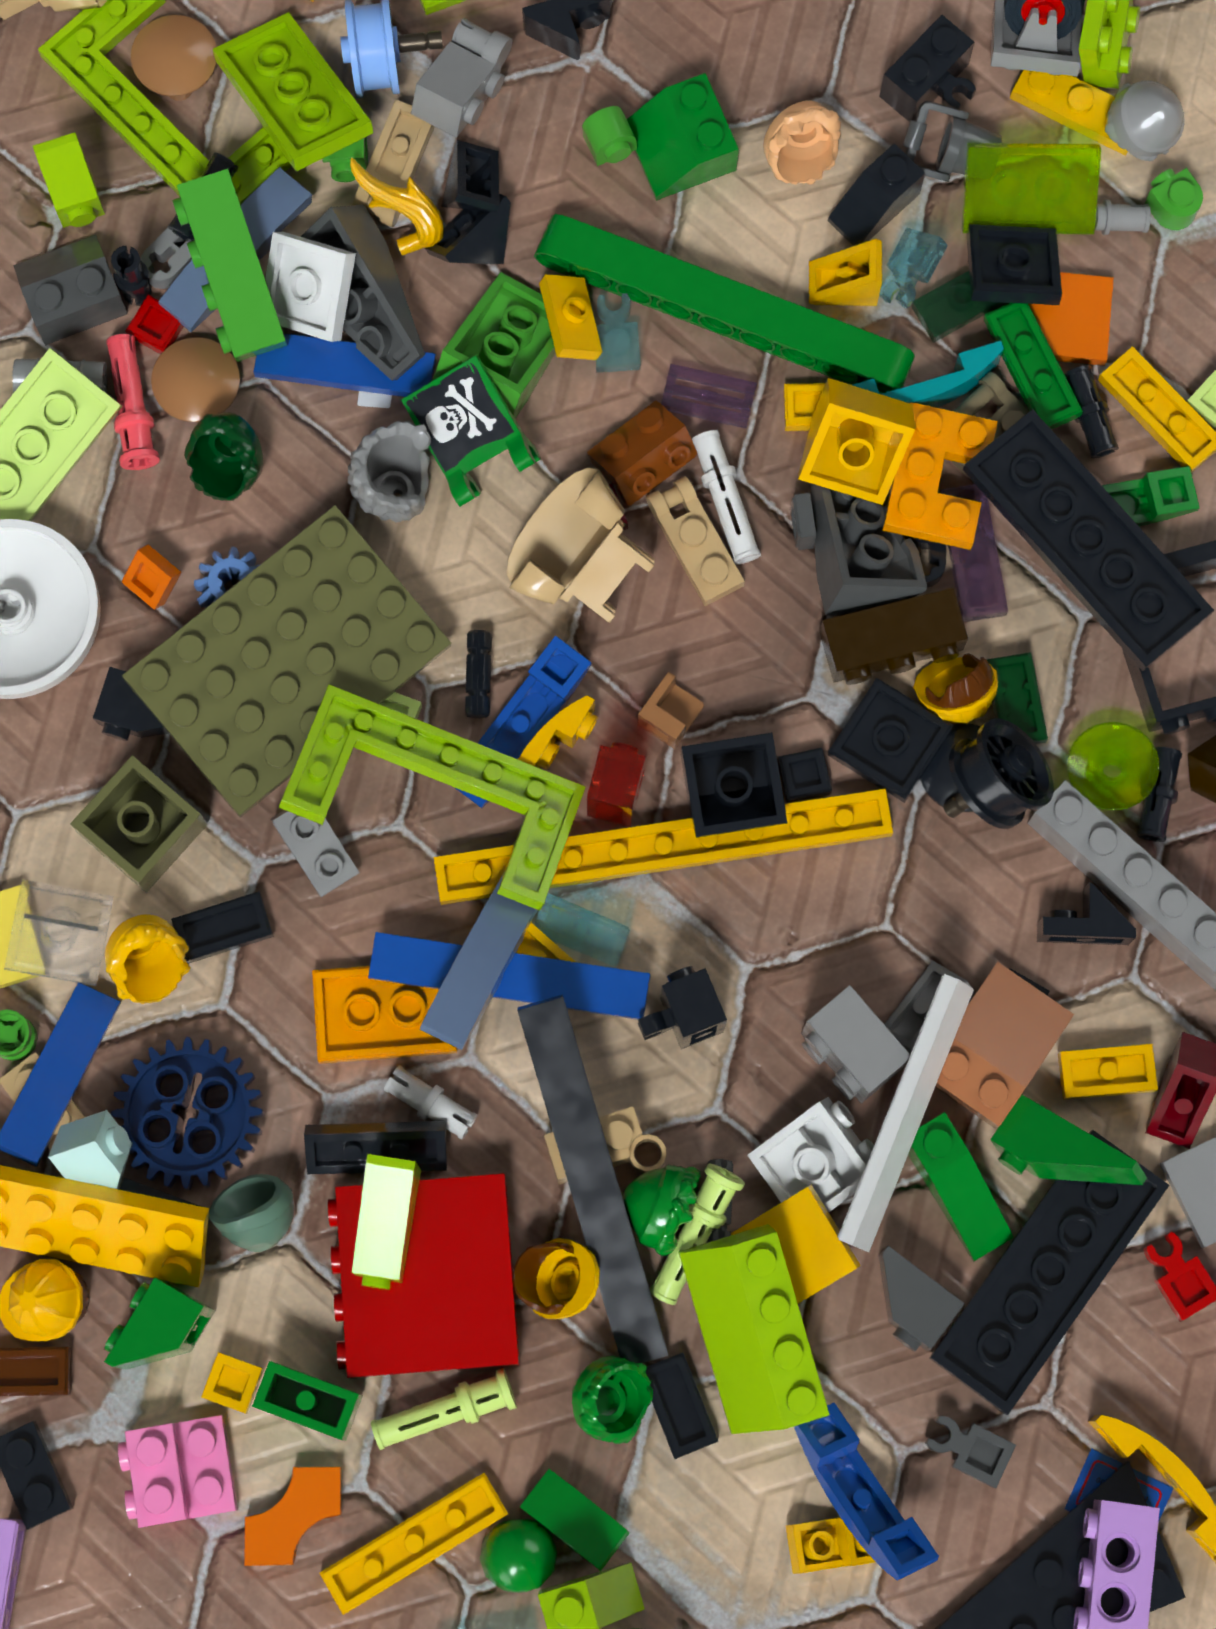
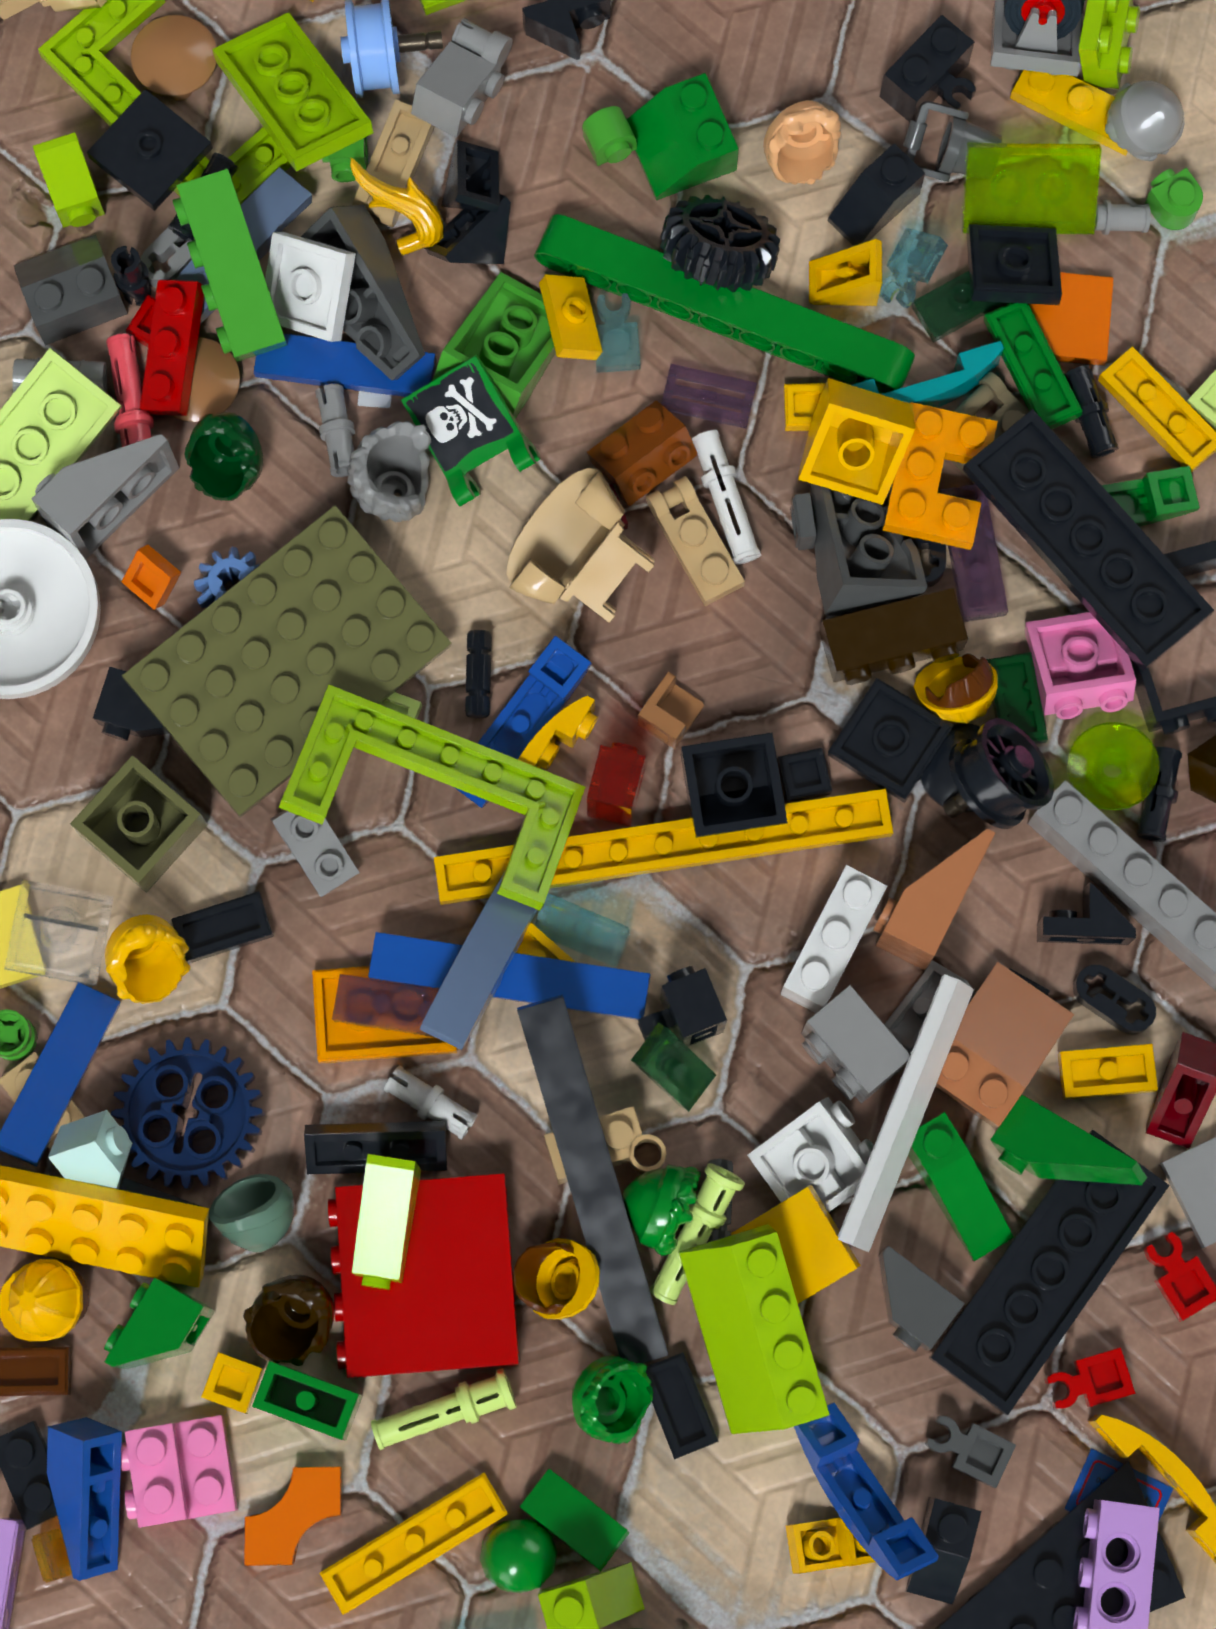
(51, 1555): none -> clear yellow slope
(86, 1492): none -> blue slope
(100, 493): none -> light grey slope
(149, 150): none -> black plate
(172, 347): none -> red plate
(290, 1319): none -> dark brown hair
(336, 428): none -> light grey pin
(382, 1004): none -> tile
(673, 1067): none -> clear green plate
(720, 243): none -> black gear
(833, 939): none -> white brick
(926, 908): none -> nougat slope
(952, 1535): none -> black slope
(1078, 666): none -> bright pink plate
(1098, 1377): none -> red plate
(1120, 990): none -> black beam

